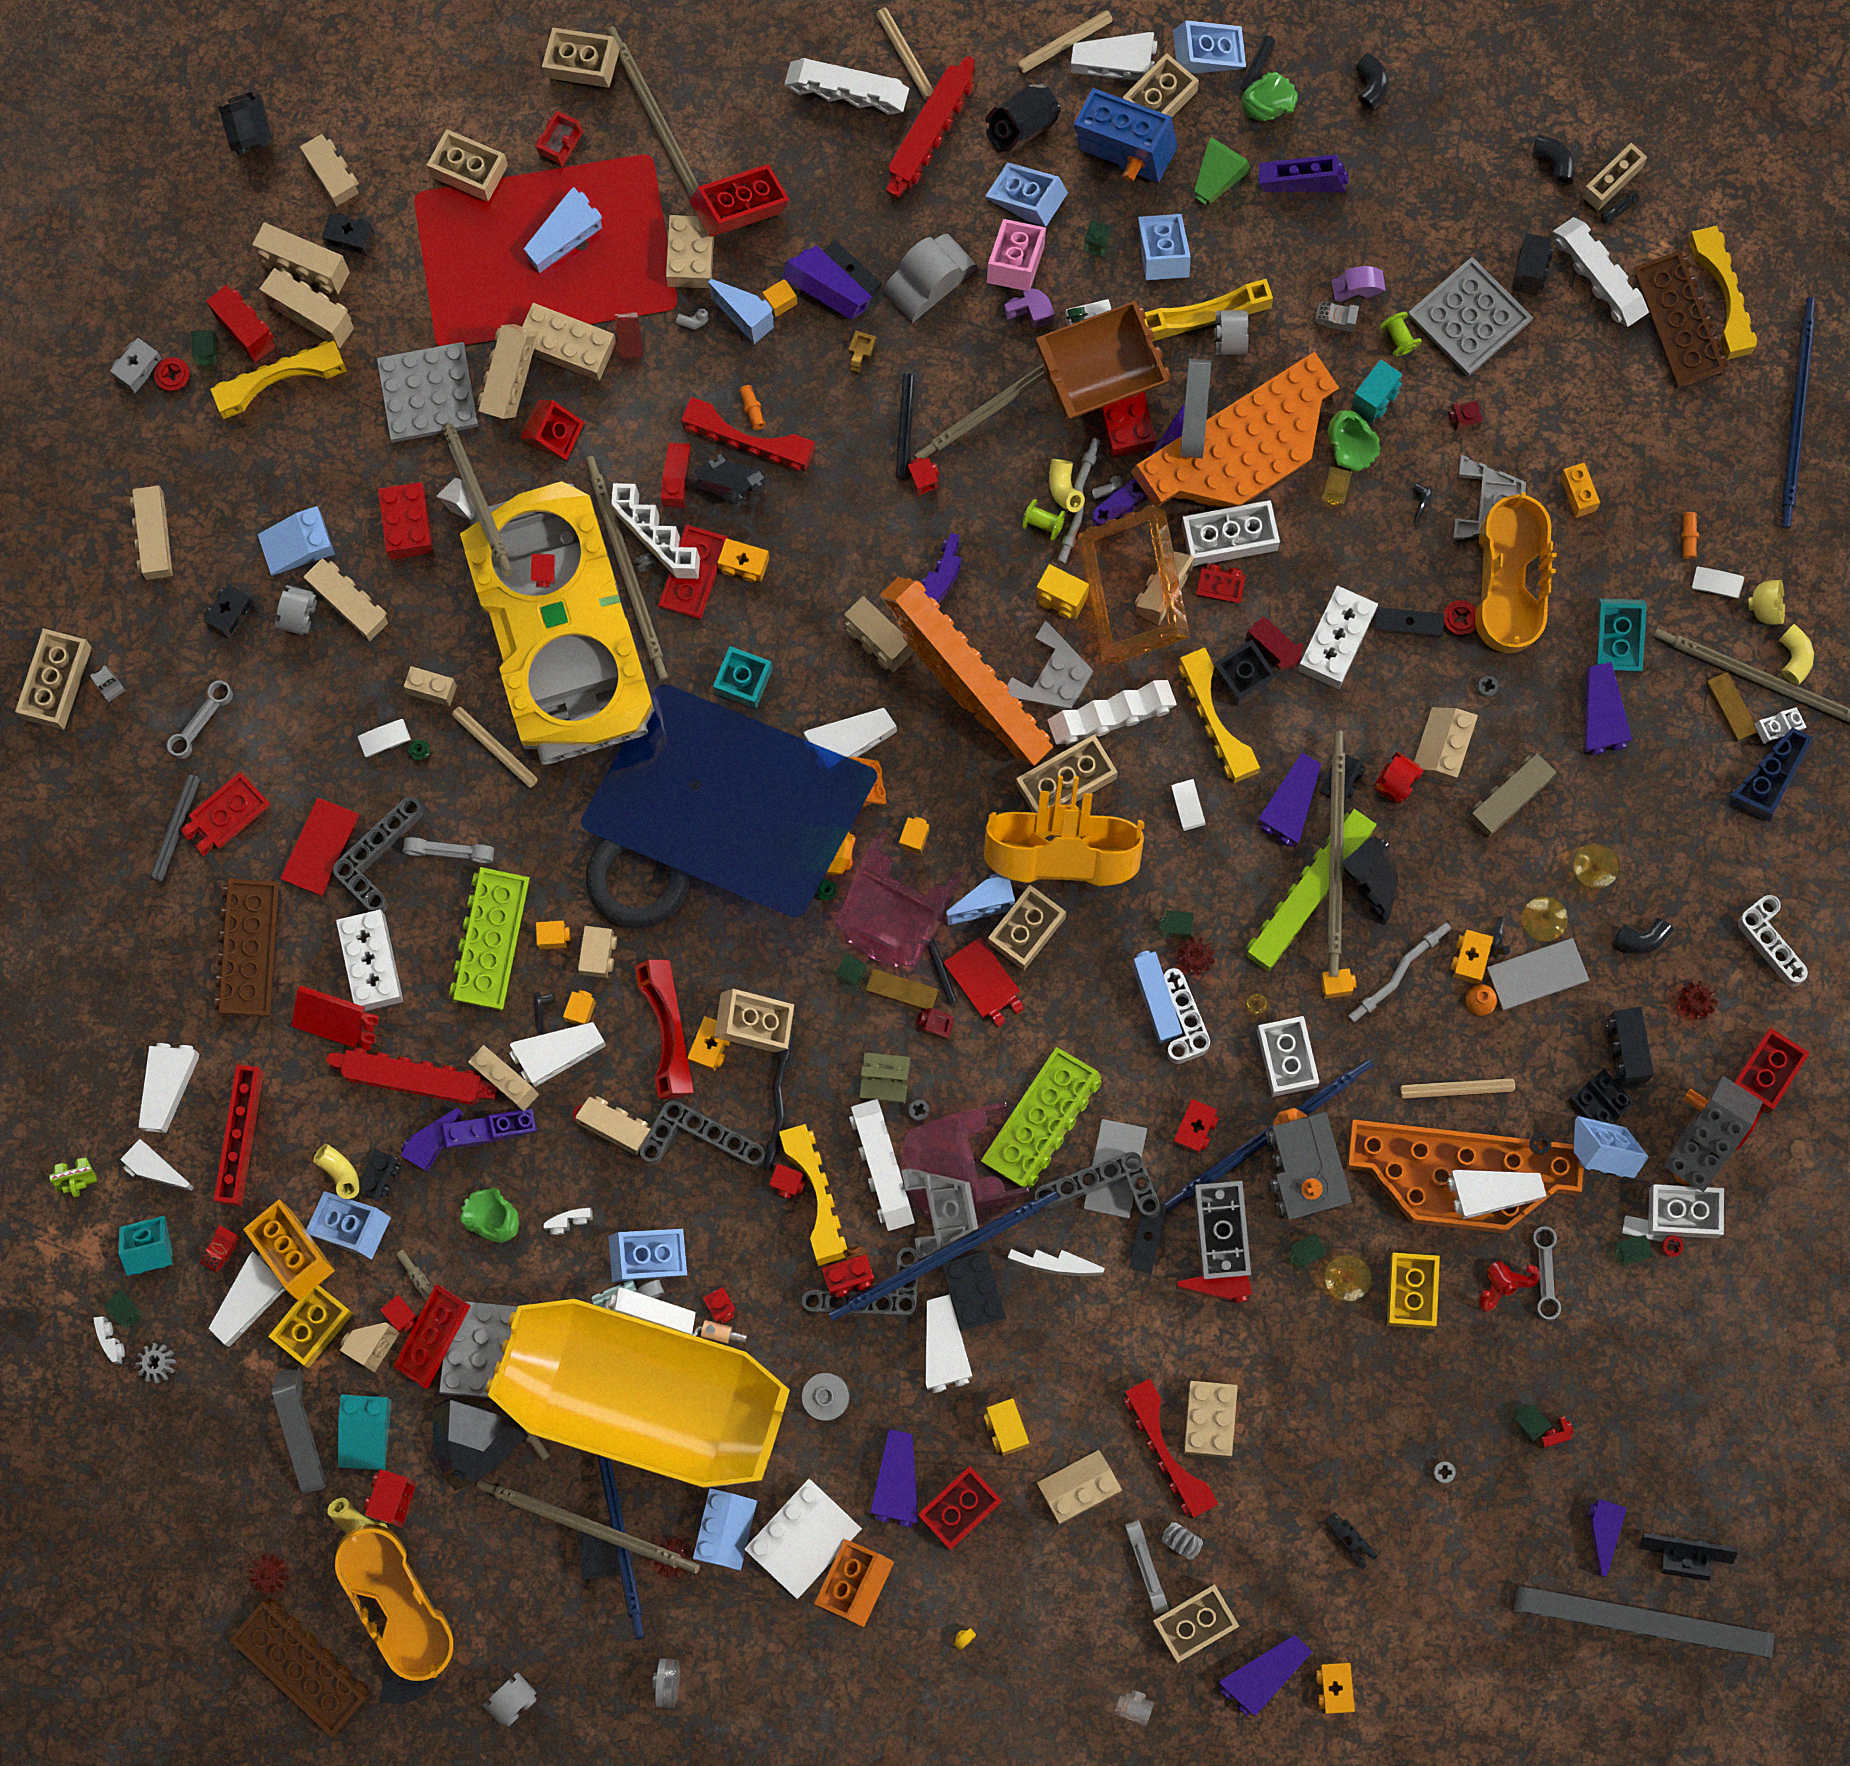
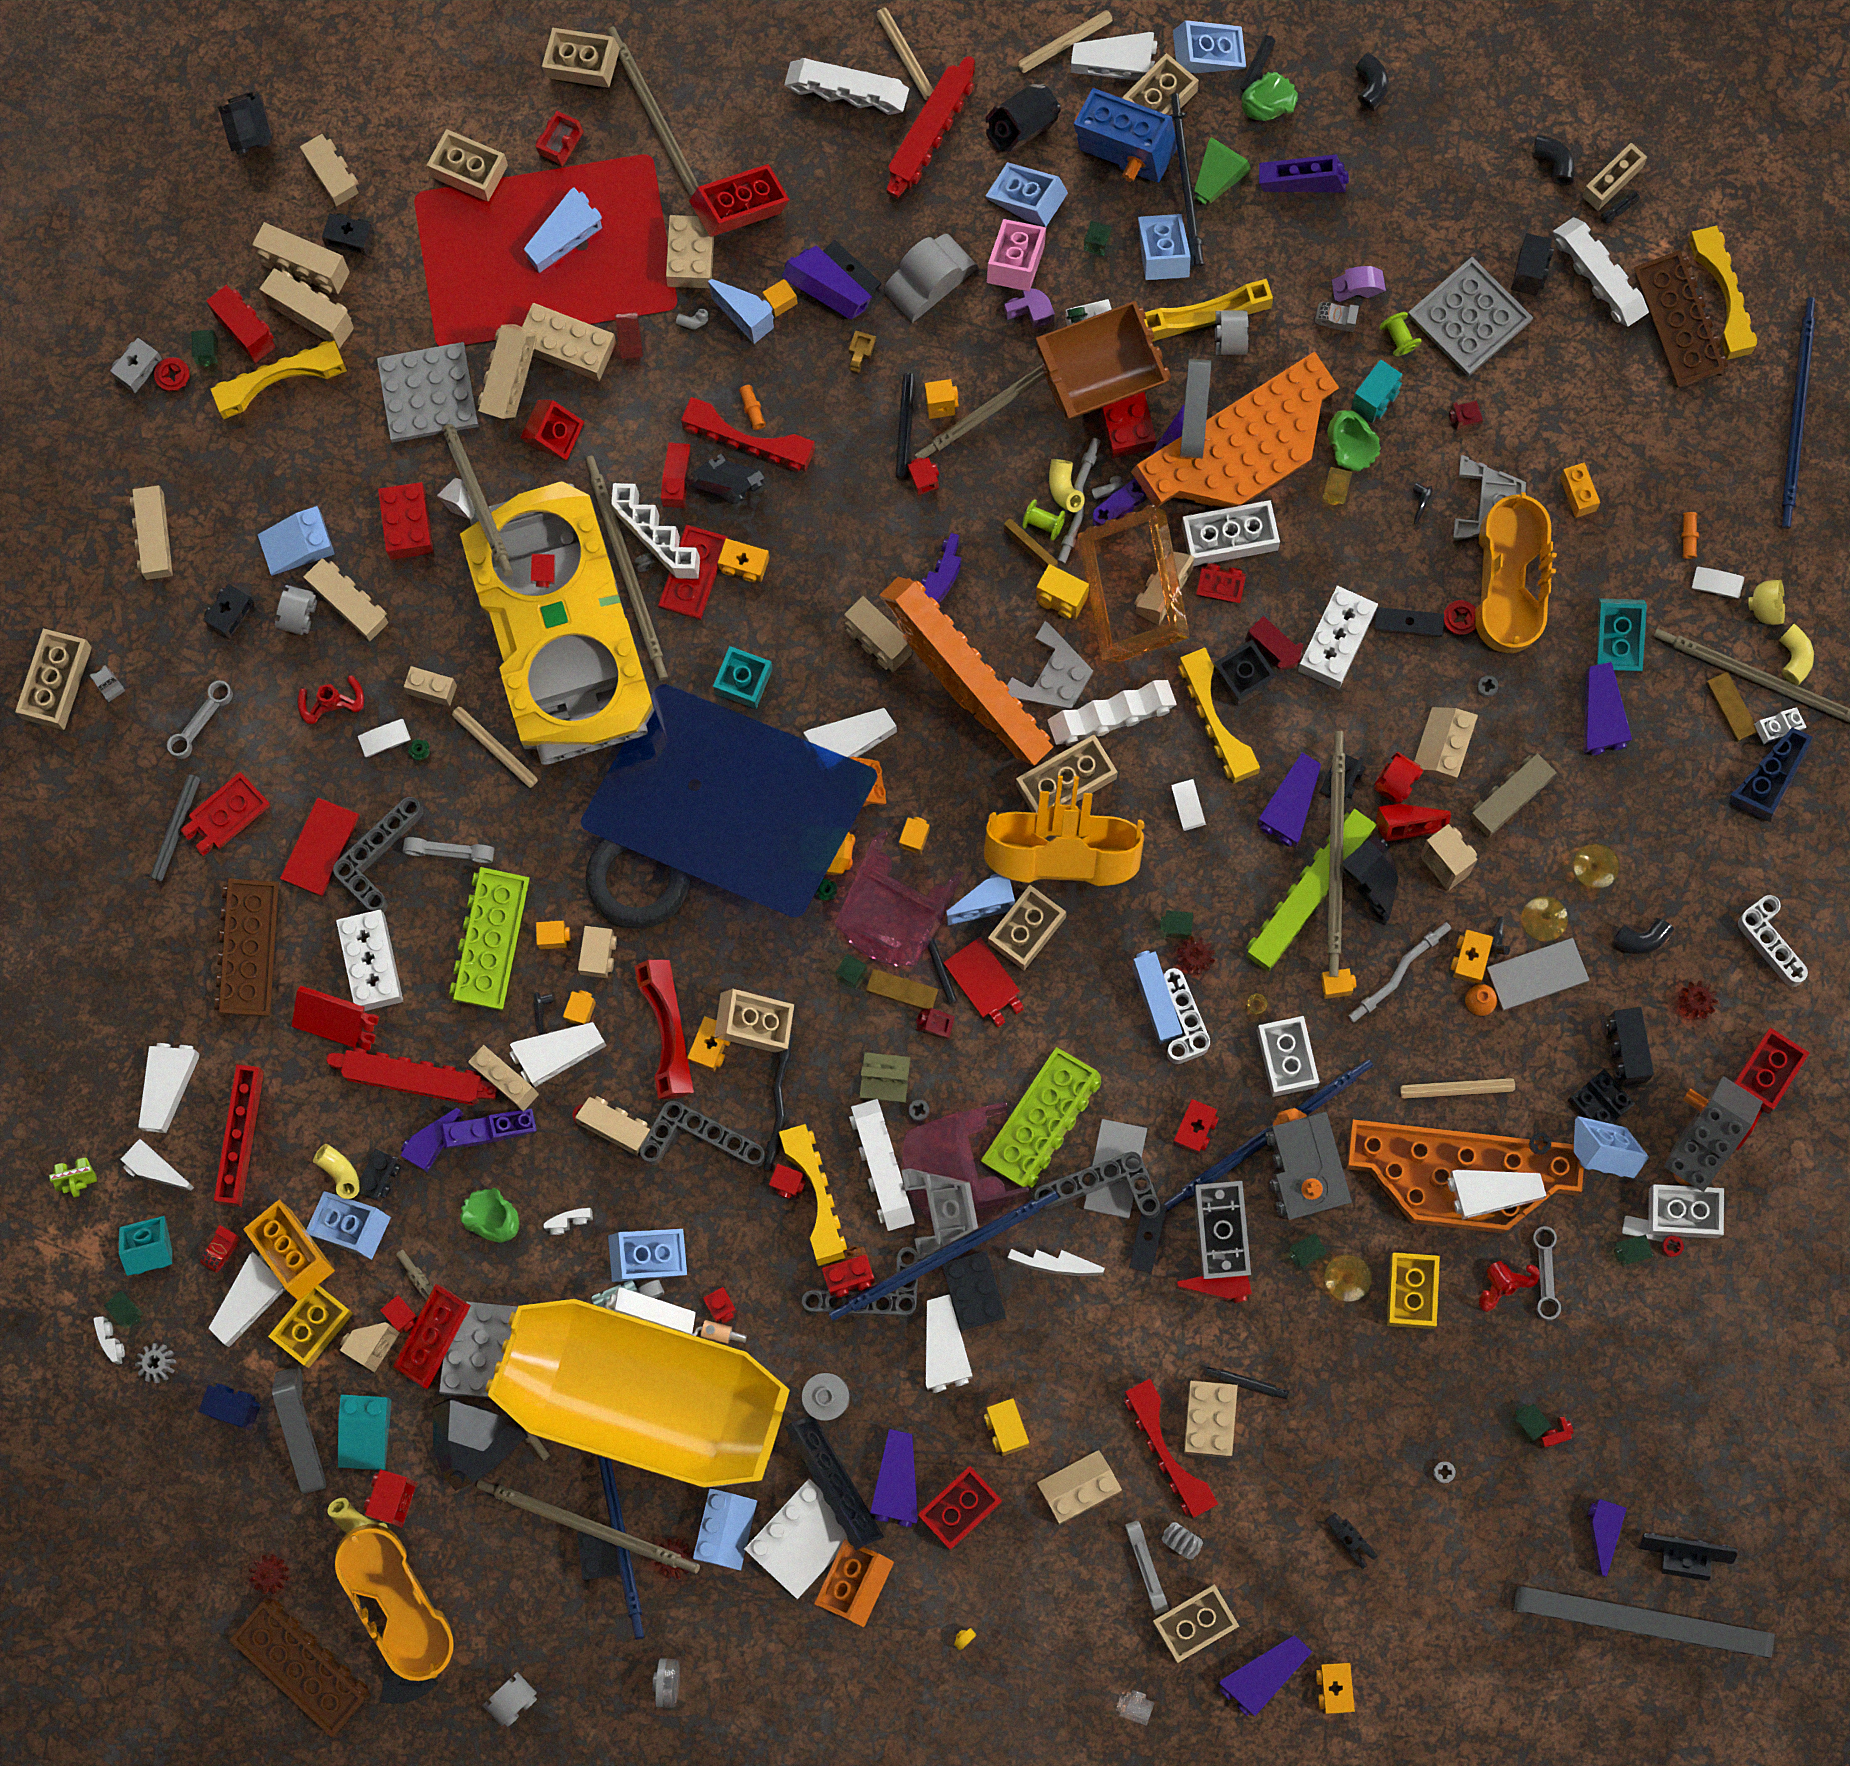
(228, 1407): none -> clear blue brick
(330, 700): none -> red piece
(834, 1482): none -> black plate
(941, 398): none -> light orange brick
(1029, 544): none -> pearl gold tile
(1194, 243): none -> black bar
(1247, 1383): none -> black piece
(1407, 821): none -> red slope
(1448, 857): none -> tan brick

